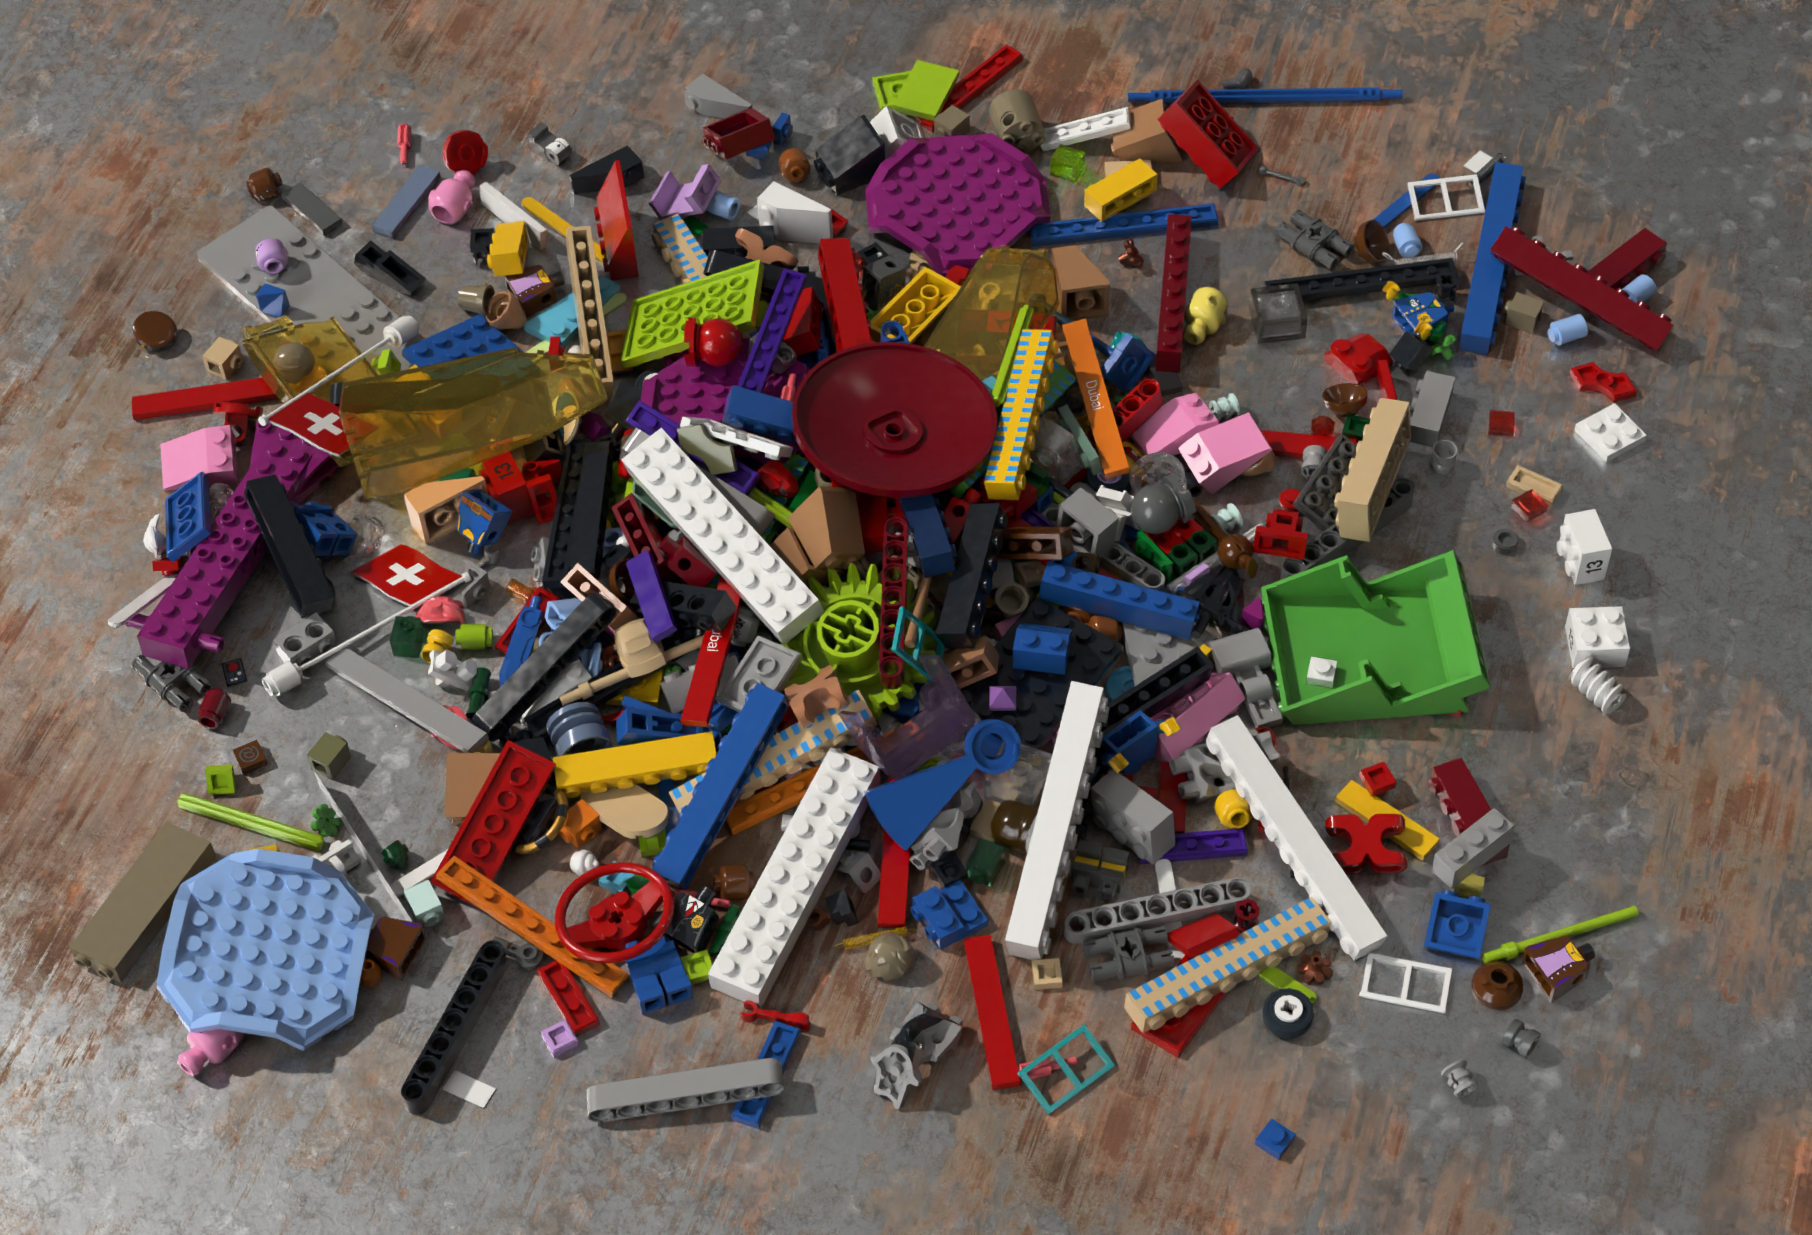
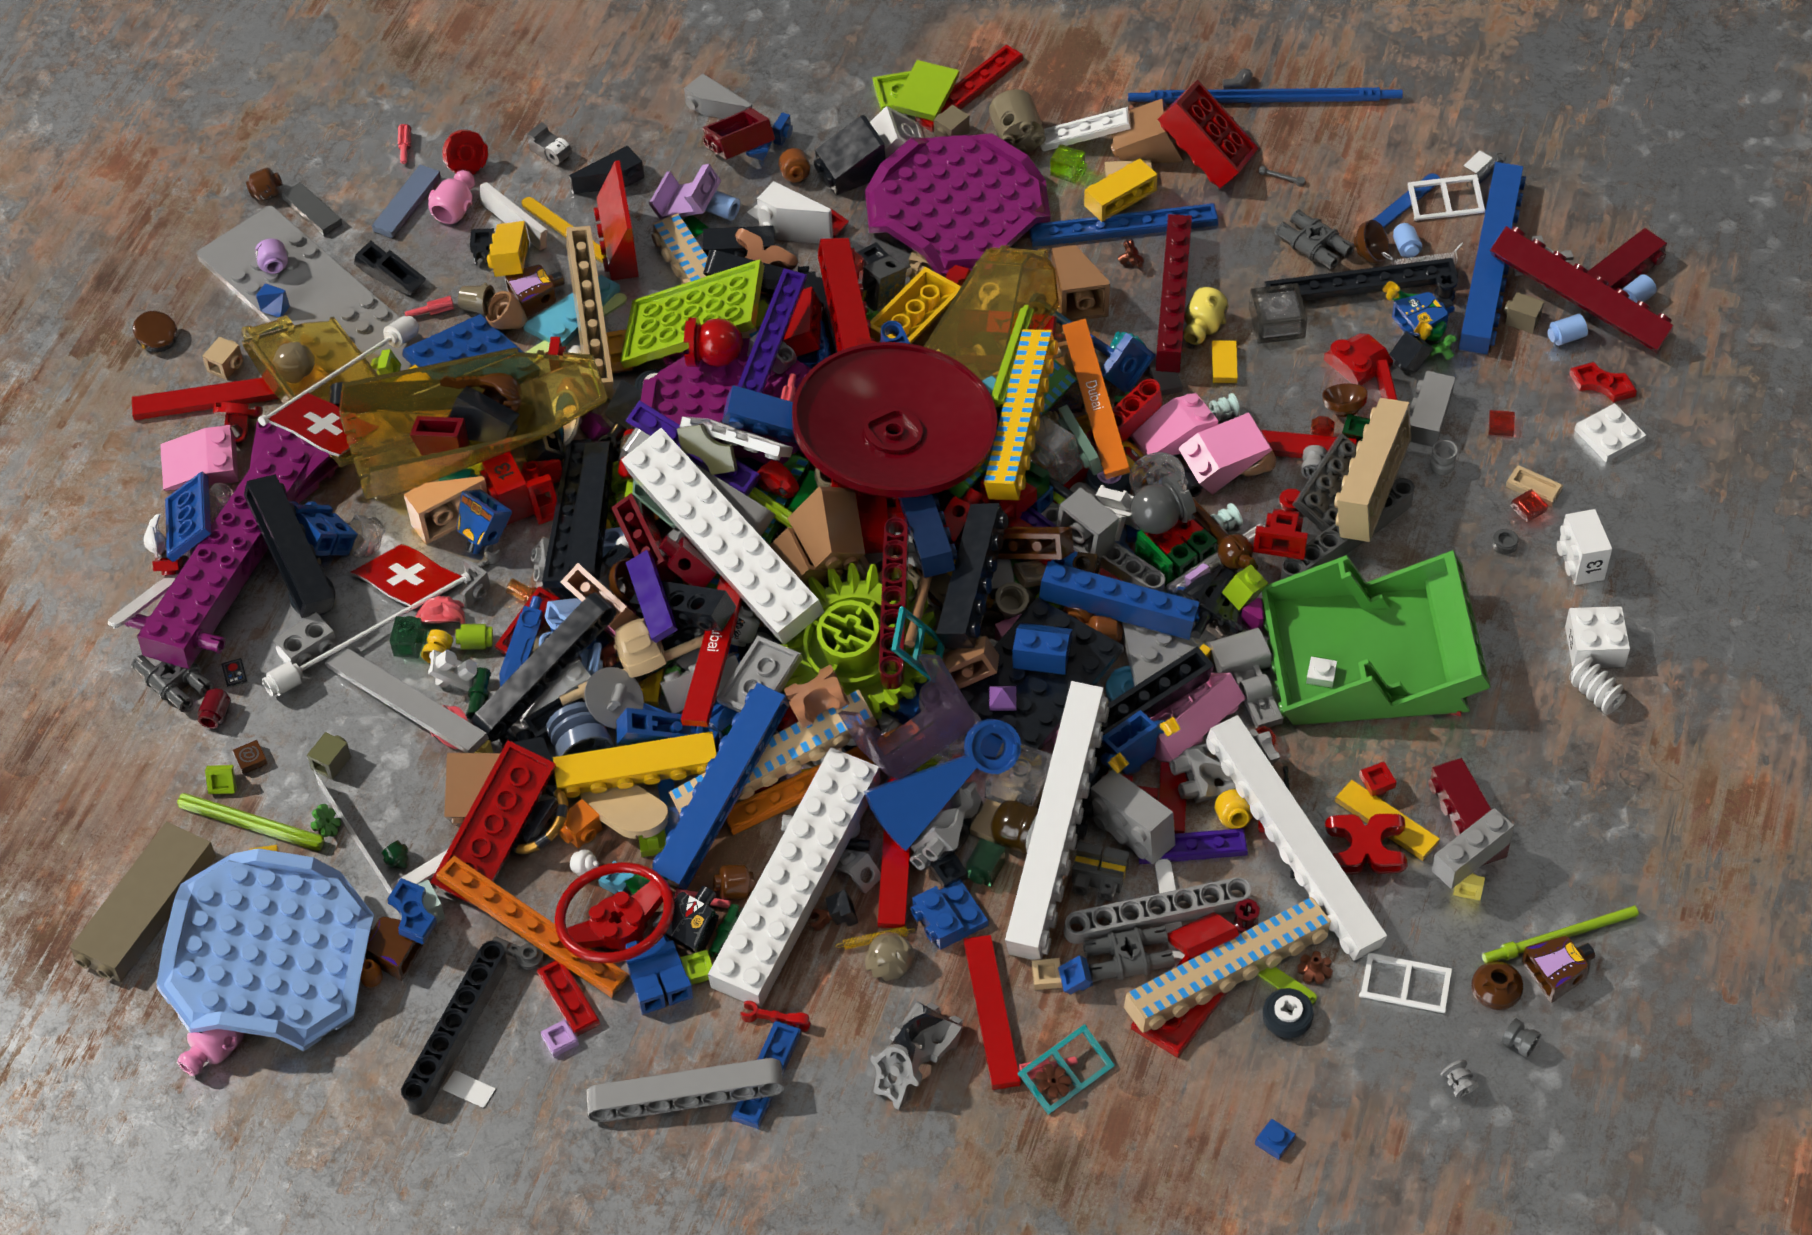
(340, 856): white hips -> none
(415, 921): none -> blue tile
(433, 307): none -> coral axle
(439, 434): none -> dark red torso
(484, 417): none -> black slope
(497, 386): none -> reddish brown hair
(610, 693): none -> light grey shield
(1053, 1082): none -> copper plant
(1075, 975): none -> blue tile
(1224, 362): none -> yellow tile
(1245, 587): none -> lime brick
(1457, 924): blue plate -> none

